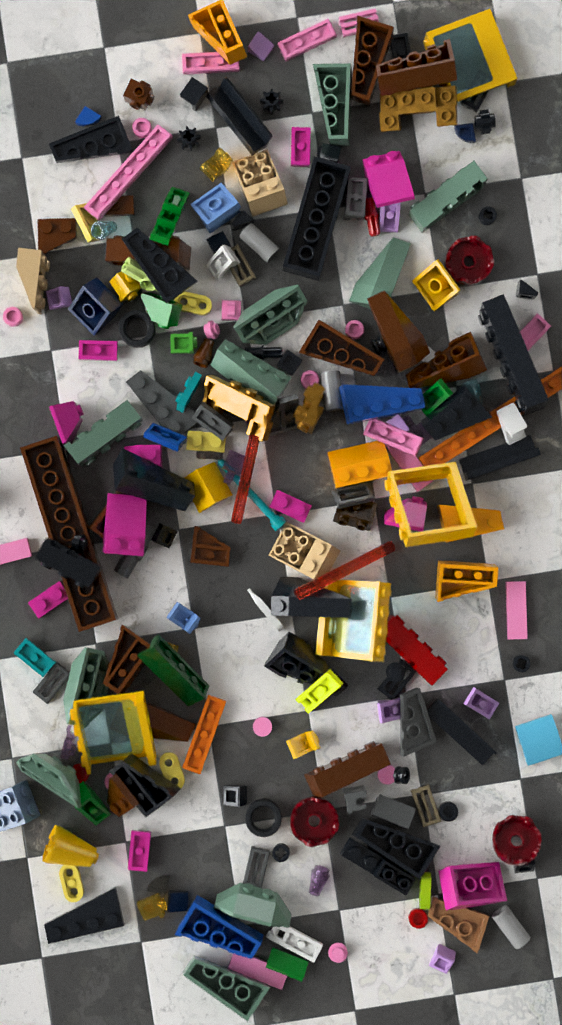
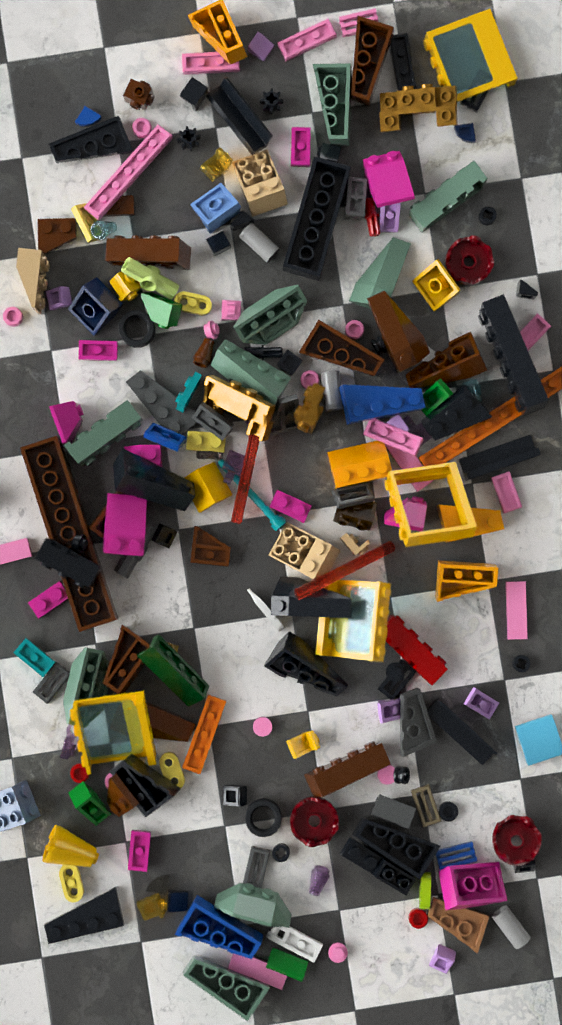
(52, 775): sand green wedge -> none
(161, 269): black wing -> none
(169, 216): green slope -> none
(183, 343): bright green bracket -> none
(184, 617): medium blue bracket -> none
(222, 261): white slope -> none
(246, 279): dark tan tile -> none
(319, 691): neon yellow plate -> none
(351, 543): none -> tan bracket
(353, 798): dark grey hinge -> none
(417, 70): reddish brown wedge -> none
(453, 848): none -> blue tile
(484, 121): black gear -> none
(506, 492): none -> bright pink tile
(511, 423): white slope -> none

